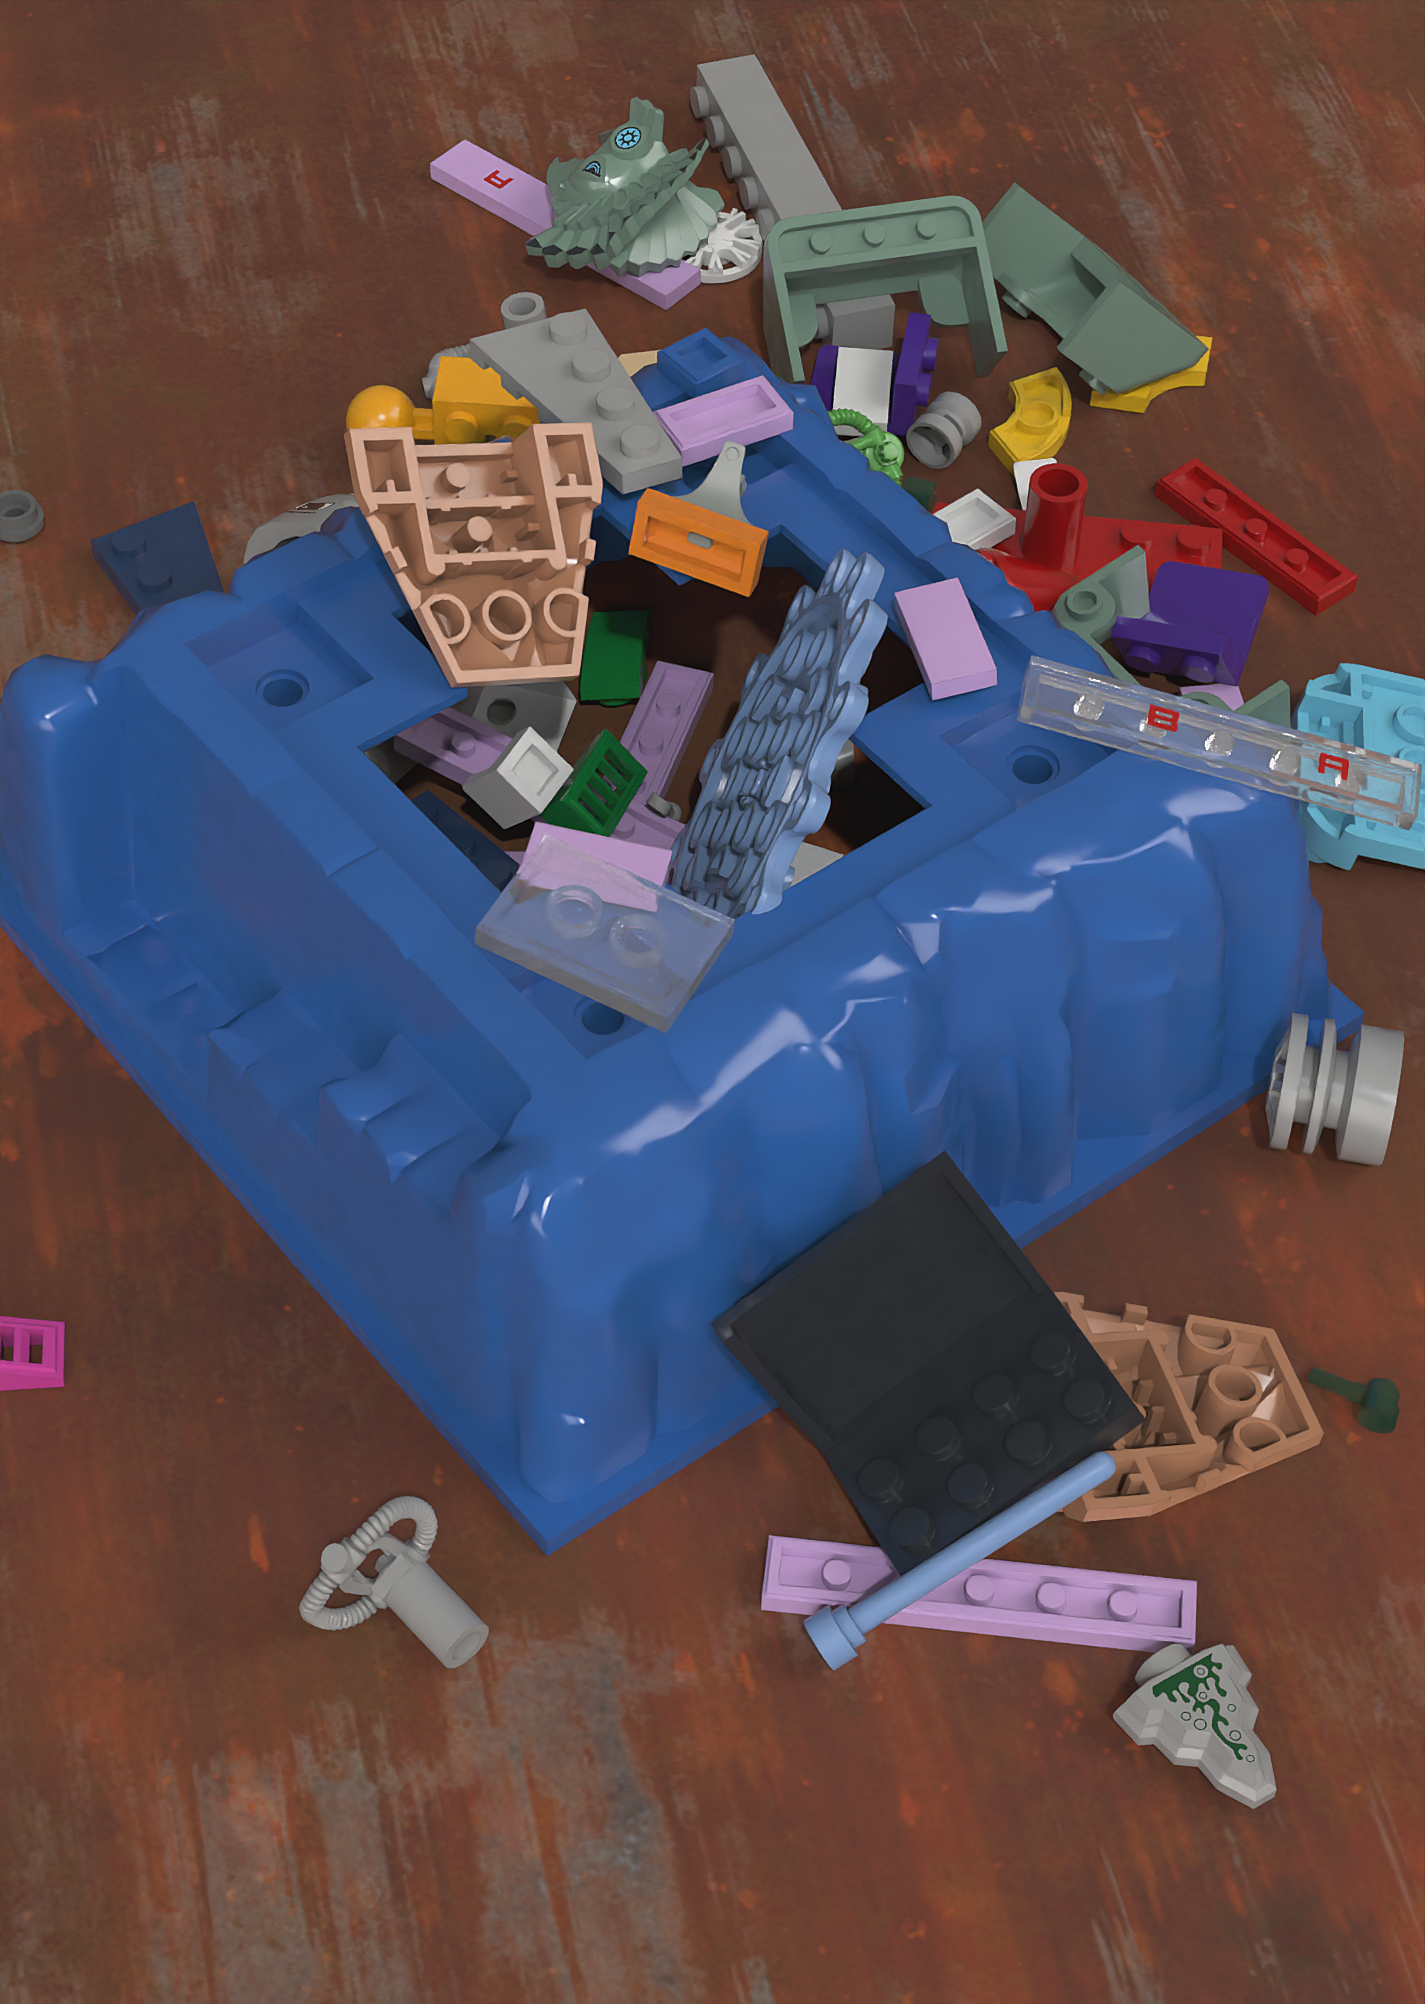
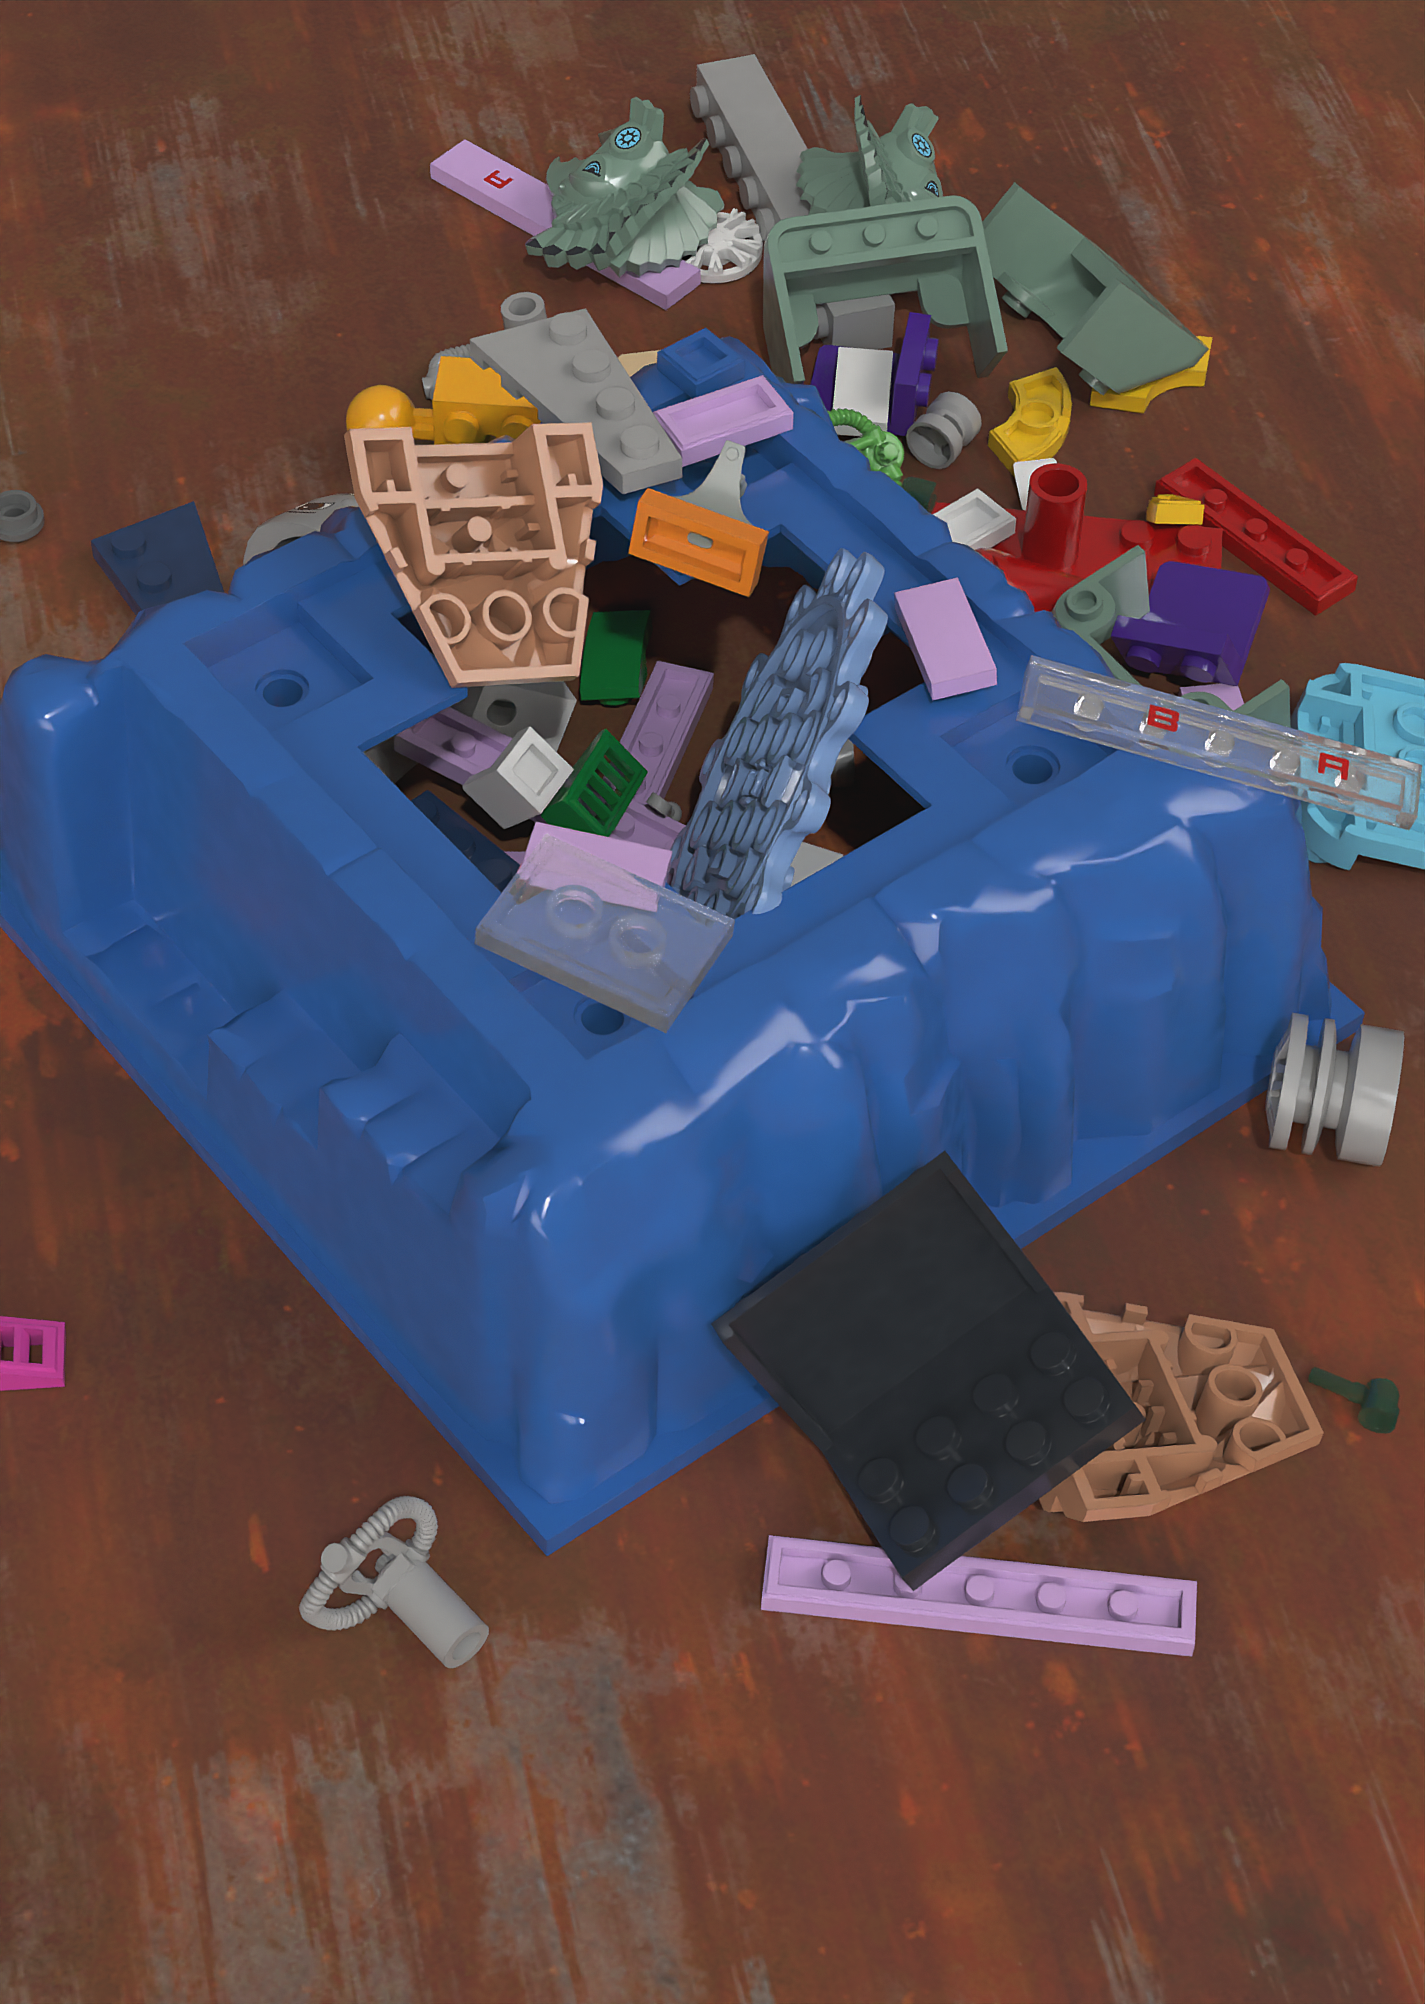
(843, 1629): medium blue piece -> none
(882, 171): none -> sand green piece
(1174, 510): none -> yellow tile
(1202, 1719): light grey rock -> none

